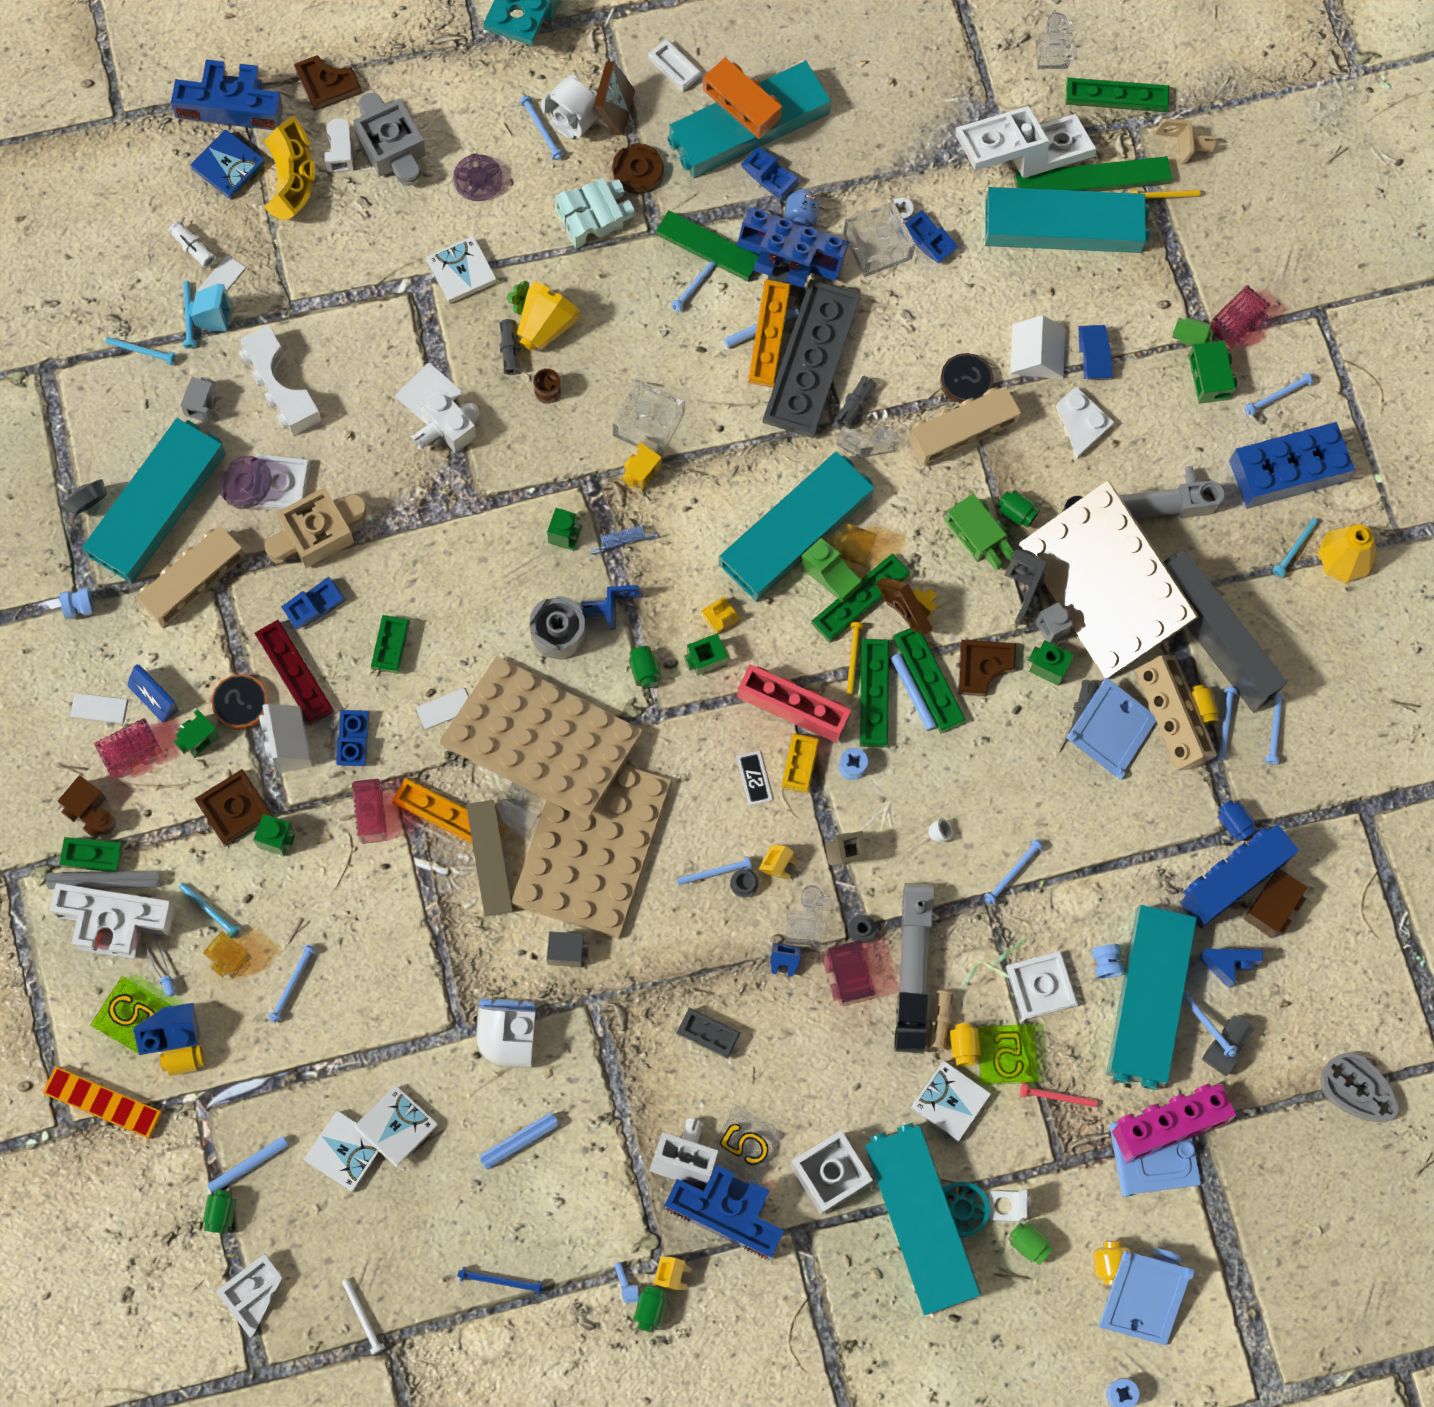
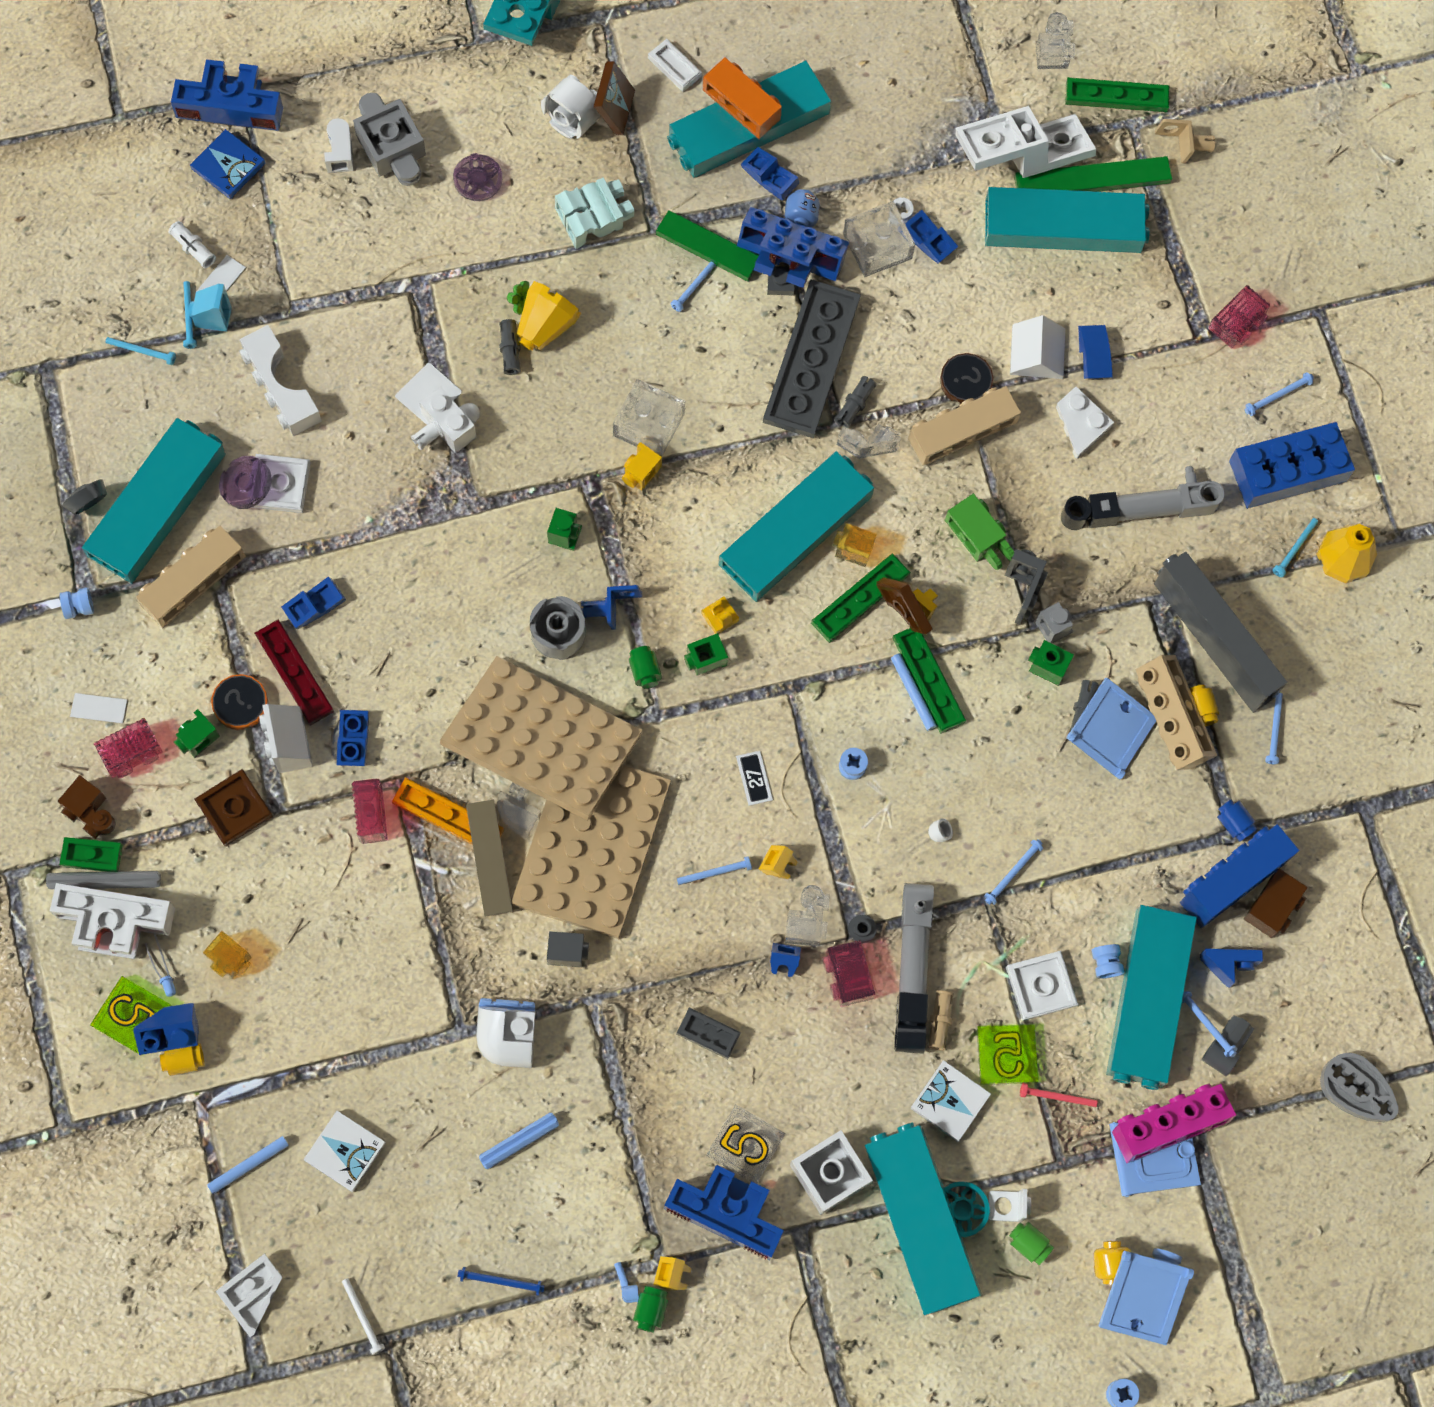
(102, 1102): tile -> none
(151, 694): blue slope -> none
(199, 399): light grey brick -> none
(219, 1212): green brick -> none
(232, 931): medium azure piece -> none
(274, 835): green brick -> none
(294, 169): yellow brick -> none
(296, 974): light blue axle -> none
(314, 517): tan brick -> none
(325, 83): reddish brown tile -> none
(390, 644): green plate -> none
(396, 1126): white tile -> none
(441, 708): white sticker -> none
(461, 269): white tile -> none
(546, 380): reddish brown wheel -> none
(556, 153): light blue axle -> none
(624, 541): light blue piece -> none
(638, 168): reddish brown tile -> none
(684, 1157): white brick -> none
(744, 883): dark grey plate -> none
(750, 331): light blue bar -> none
(769, 333): light orange tile -> none
(793, 703): coral brick -> none
(800, 763): yellow plate -> none
(830, 570): bright green arch -> none
(846, 848): dark tan brick -> none
(856, 626): yellow piece -> none
(874, 693): green tile -> none
(965, 1044): yellow brick -> none
(982, 663): reddish brown tile -> none
(1018, 508): green brick -> none
(1110, 580): plate -> none
(1169, 194): yellow piece -> none
(1191, 331): bright green brick -> none
(1212, 371): green brick -> none
(1230, 691): light blue piece -> none

